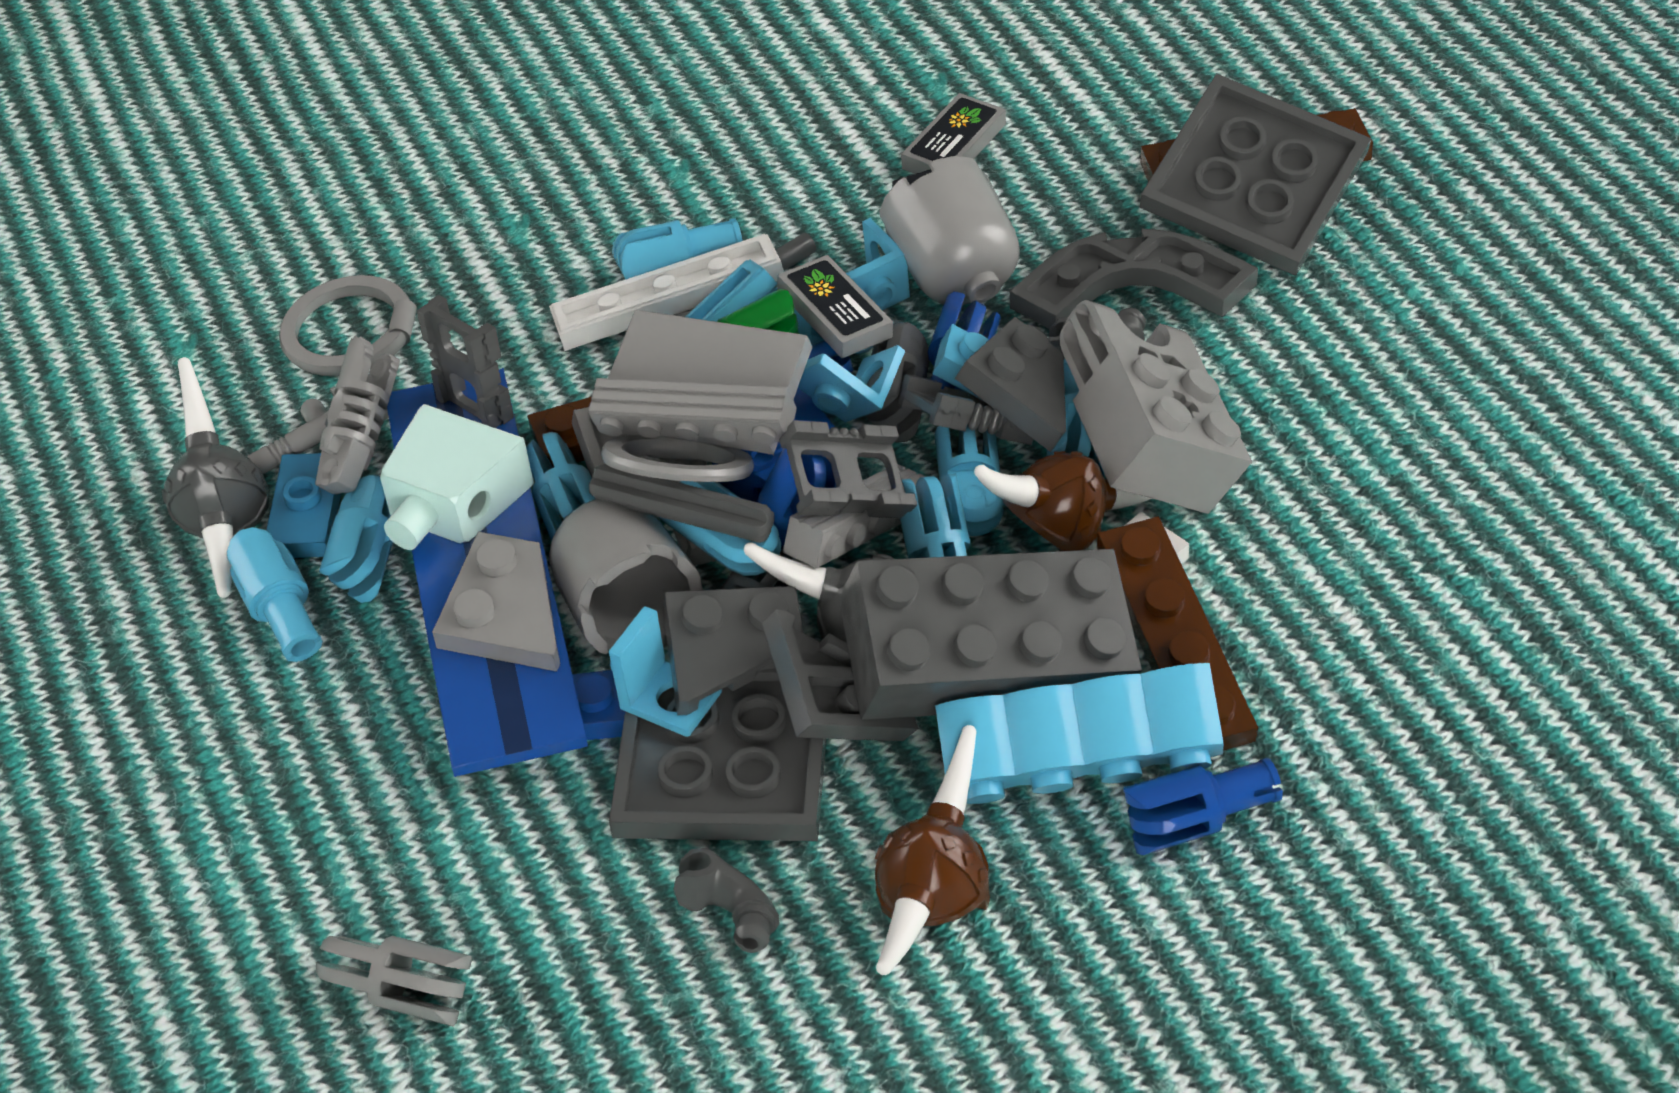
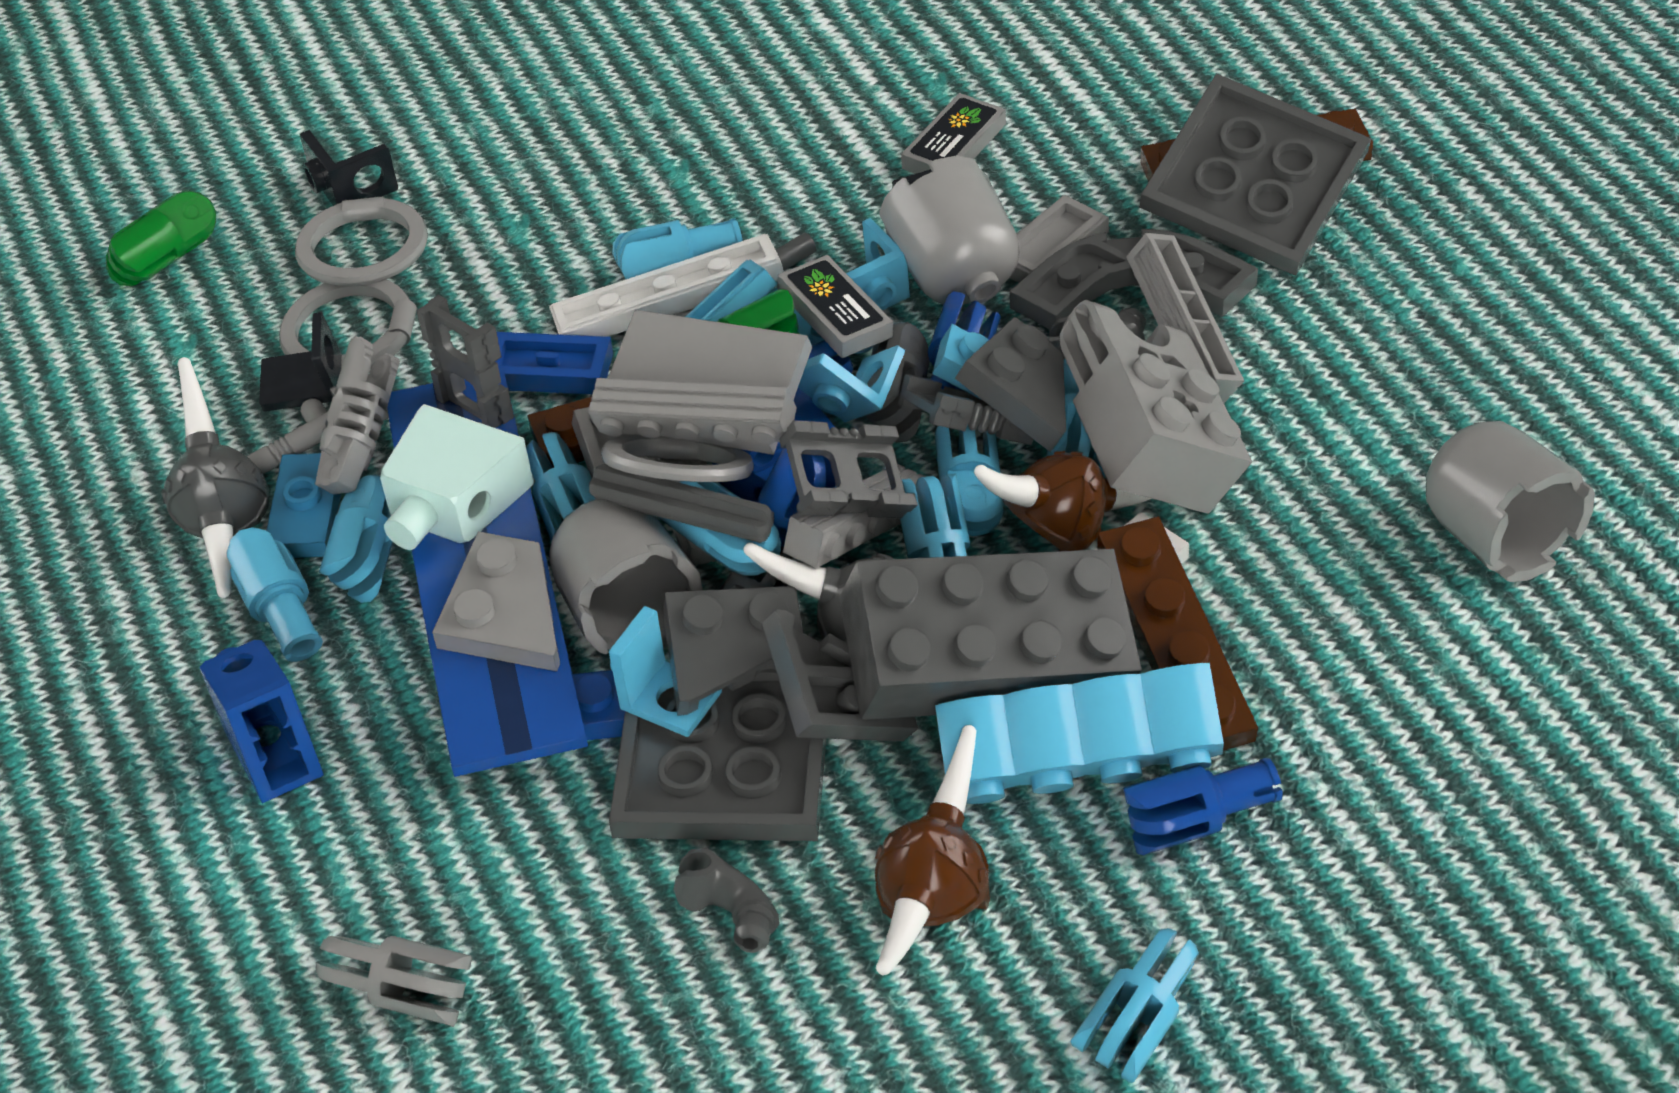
(160, 237): none -> green arm
(255, 693): none -> blue torso
(294, 378): none -> black bracket
(337, 178): none -> black bracket
(355, 211): none -> light grey piece
(554, 361): none -> blue plate
(1053, 230): none -> light grey tile
(1141, 1001): none -> medium azure arm
(1179, 303): none -> light grey piece
(1507, 498): none -> light grey cylinder

